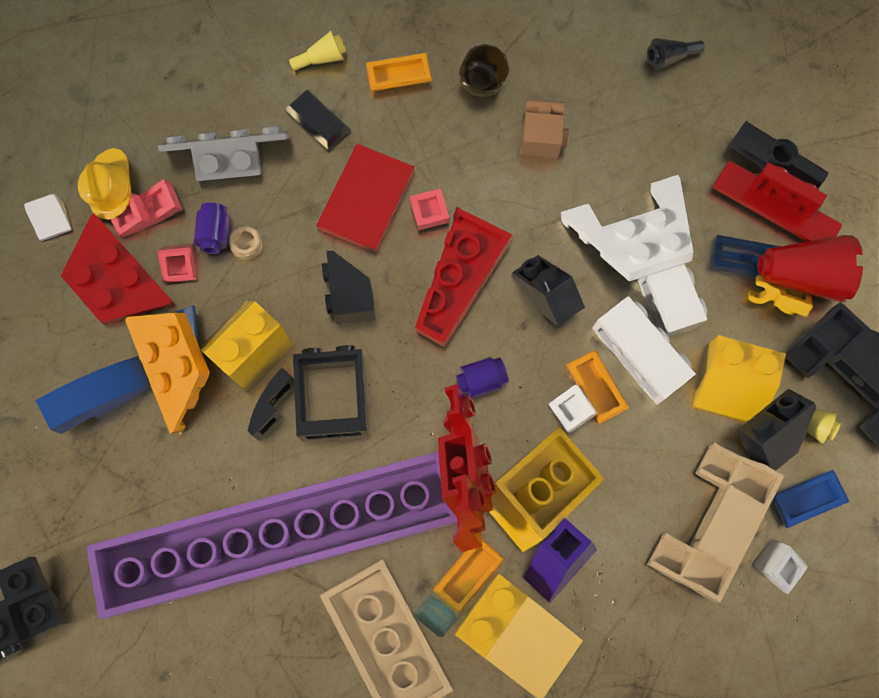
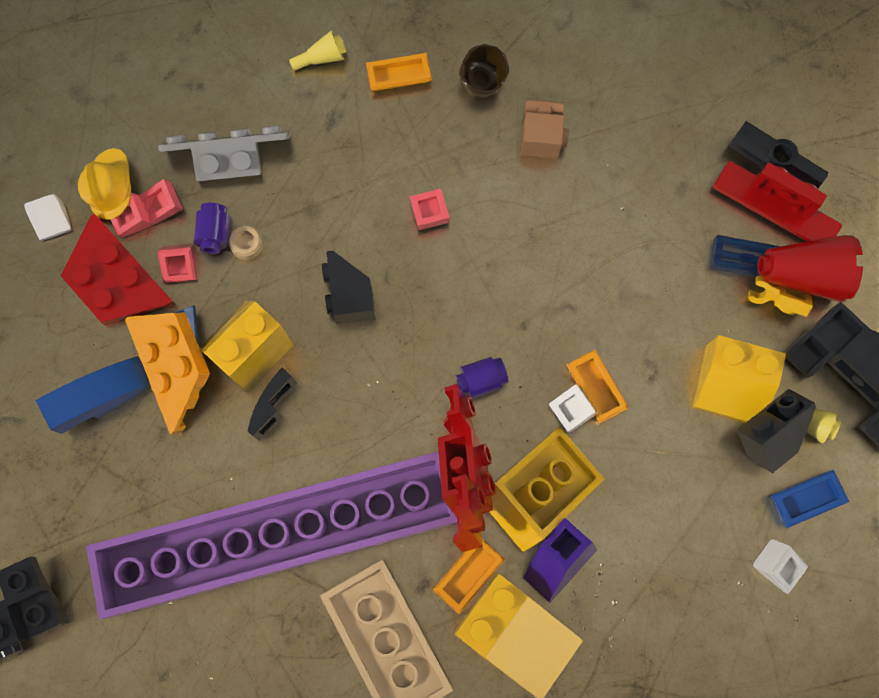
(317, 119): black tile -> none
(334, 428): black window -> none
(366, 198): red tile -> none
(436, 616): clear light blue slope -> none
(464, 267): red wing -> none
(549, 289): black slope -> none
(642, 242): white wing -> none
(643, 349): white brick -> none
(666, 52): black cone -> none
(674, 300): white hinge -> none
(727, 528): tan bracket -> none

